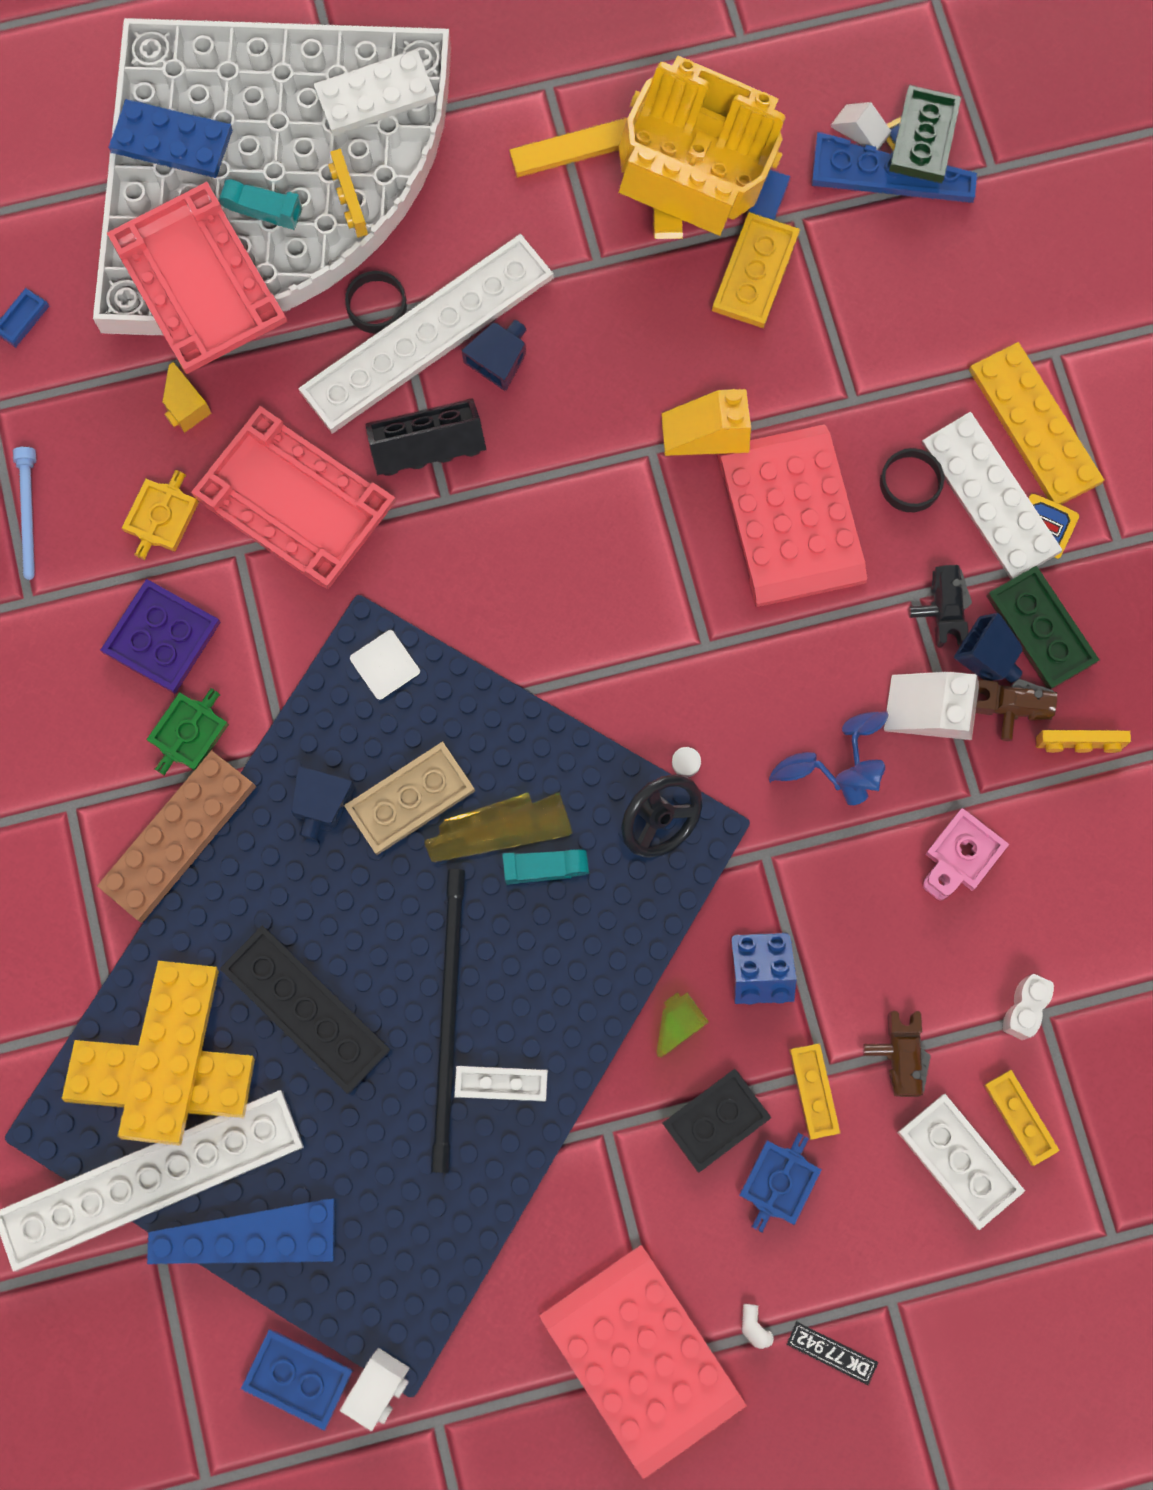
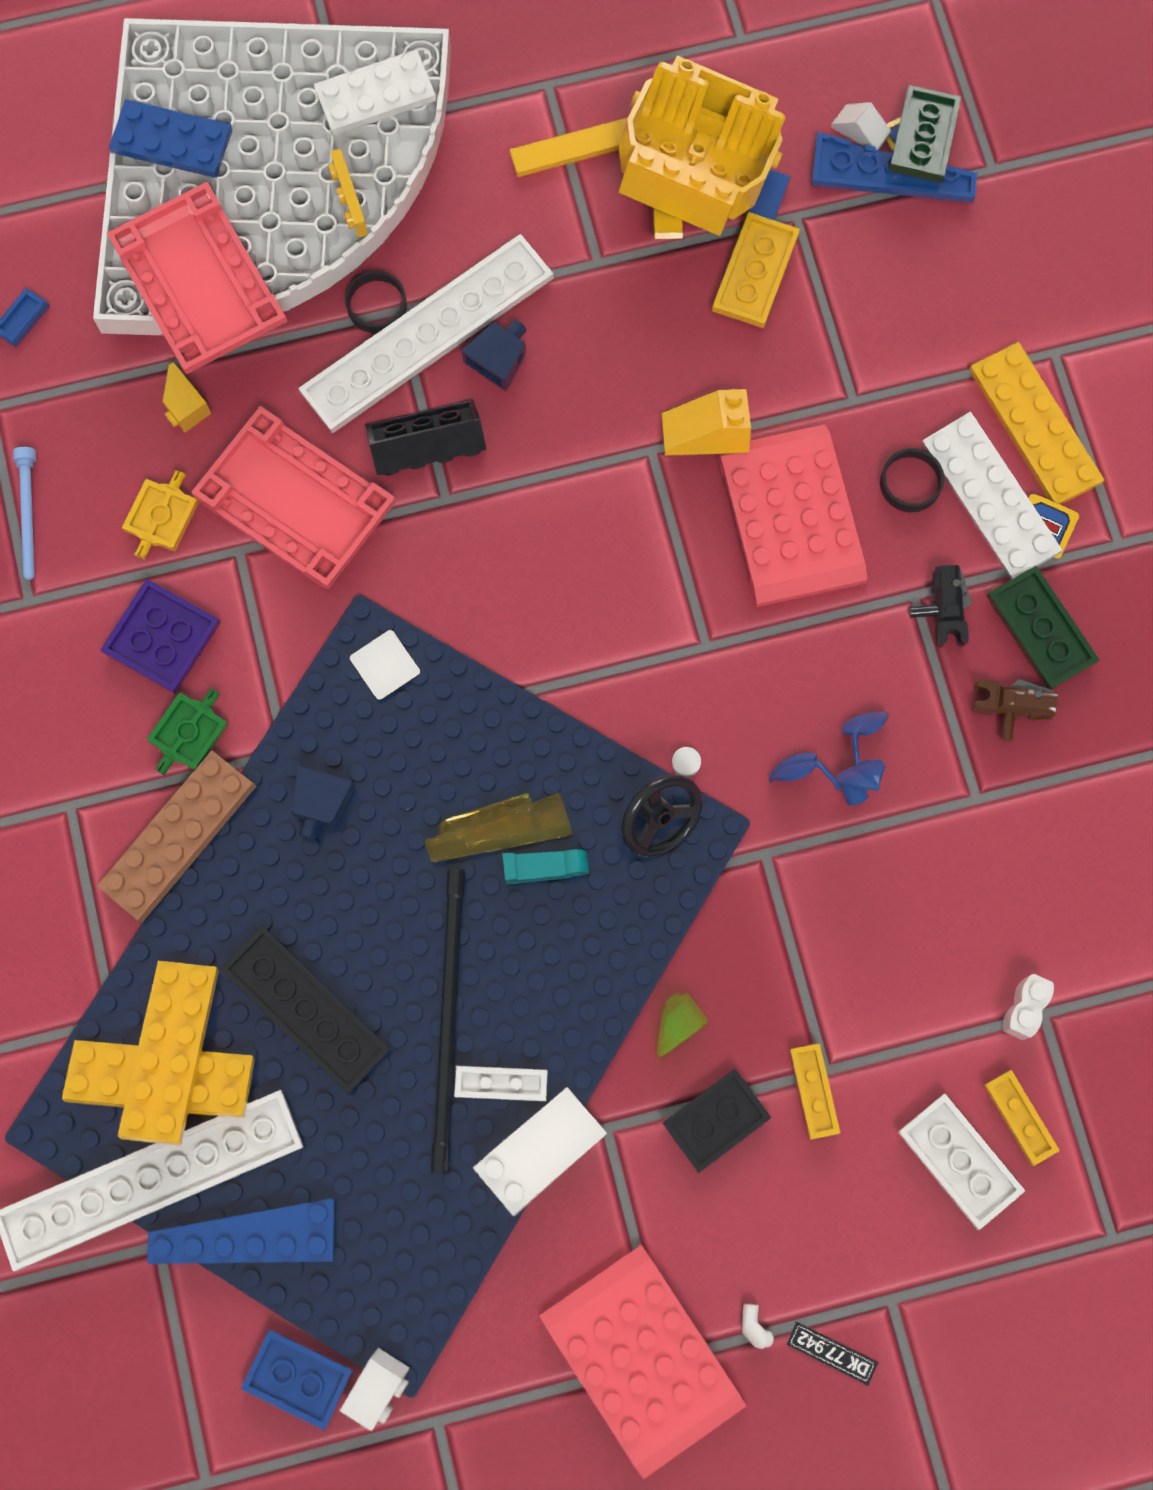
(261, 203): teal leg -> none
(409, 798): tan plate -> none
(539, 1151): none -> white slope
(763, 968): blue bracket -> none
(780, 1182): blue plate -> none
(907, 1058): reddish brown piece -> none
(933, 704): white slope -> none
(952, 865): bright pink plate -> none
(991, 650): dark blue torso -> none
(1083, 740): yellow plate -> none

